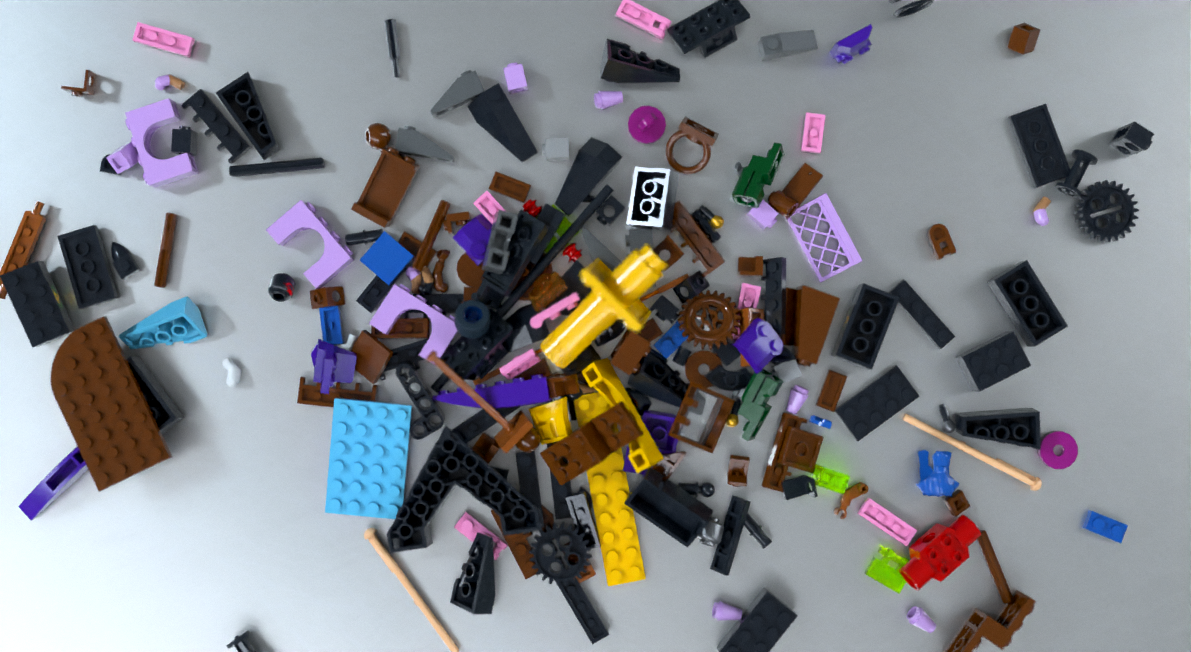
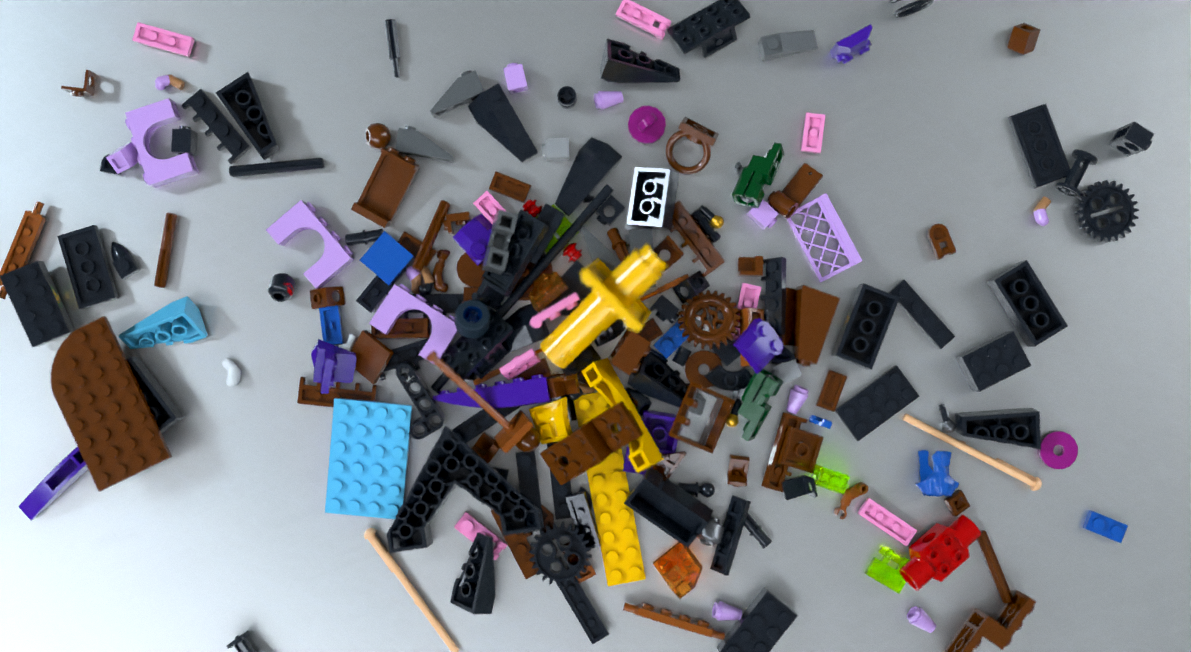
(566, 97): none -> black wheel
(618, 244): none -> reddish brown axle
(679, 569): none -> clear orange slope
(683, 621): none -> dark orange plate

